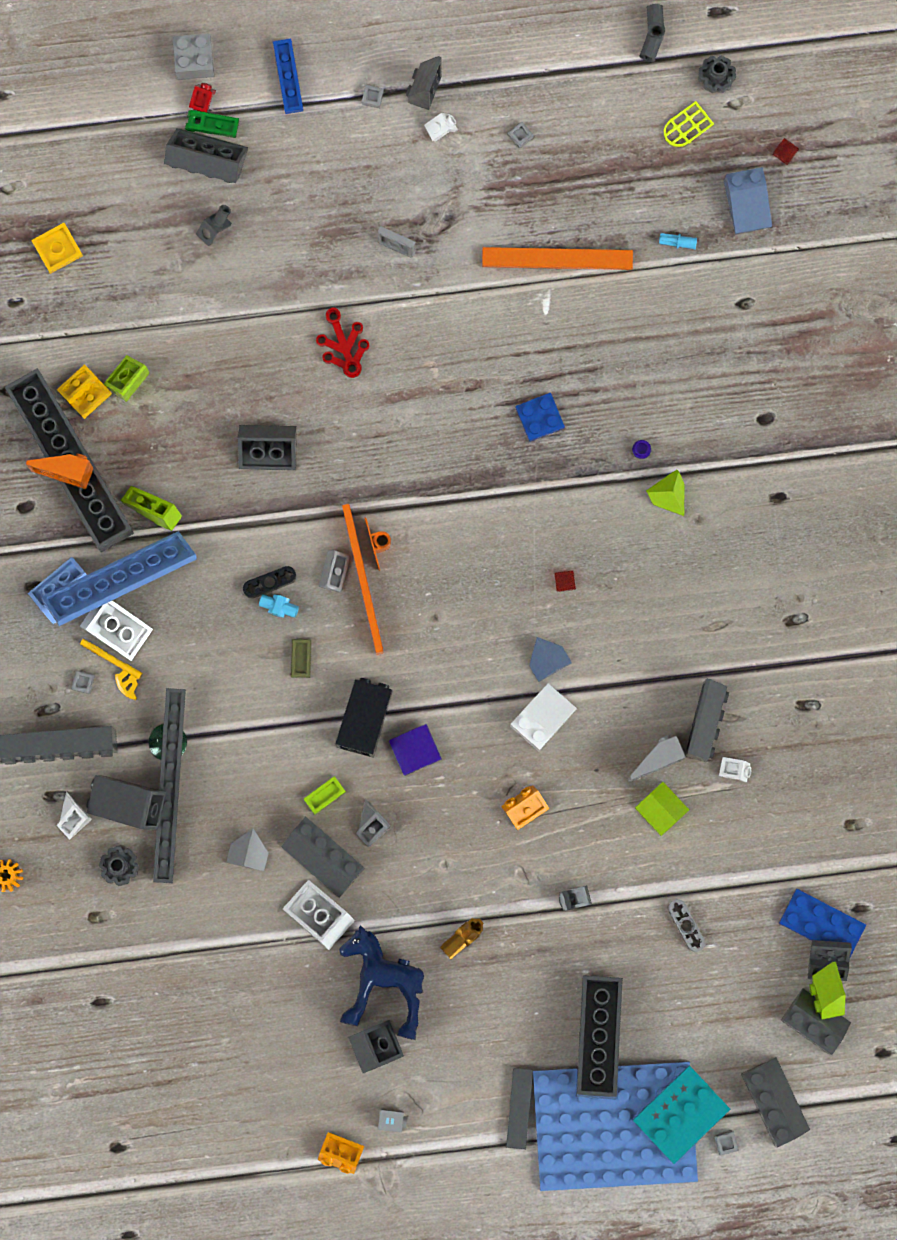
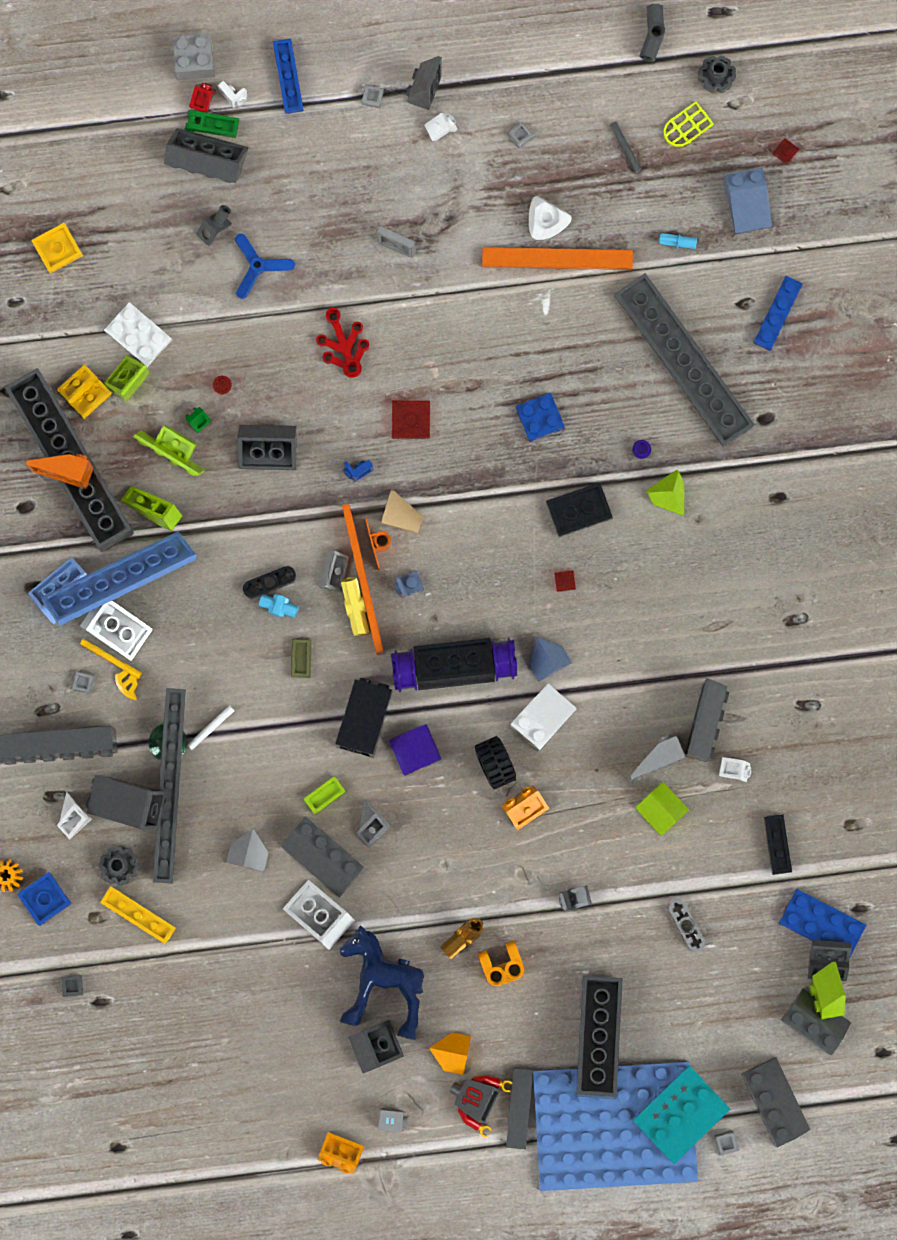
(44, 898): none -> blue plate
(72, 986): none -> dark grey plate
(138, 334): none -> white plate
(138, 915): none -> yellow plate
(173, 446): none -> lime bracket
(198, 419): none -> green tile
(211, 727): none -> white bar
(222, 384): none -> clear red plate
(231, 95): none -> white bracket
(253, 273): none -> blue piece
(355, 606): none -> light yellow piece
(361, 469): none -> blue bracket
(401, 515): none -> tan slope
(408, 584): none -> sand blue bracket
(410, 419): none -> clear red tile
(452, 1052): none -> light orange slope
(454, 664): none -> black brick
(477, 1099): none -> torso
(495, 762): none -> black tyre
(502, 968): none -> light orange piece
(546, 219): none -> white hat
(579, 509): none -> black plate
(626, 148): none -> dark grey bar
(684, 360): none -> dark grey plate
(777, 844): none -> black plate
(778, 313): none -> blue plate

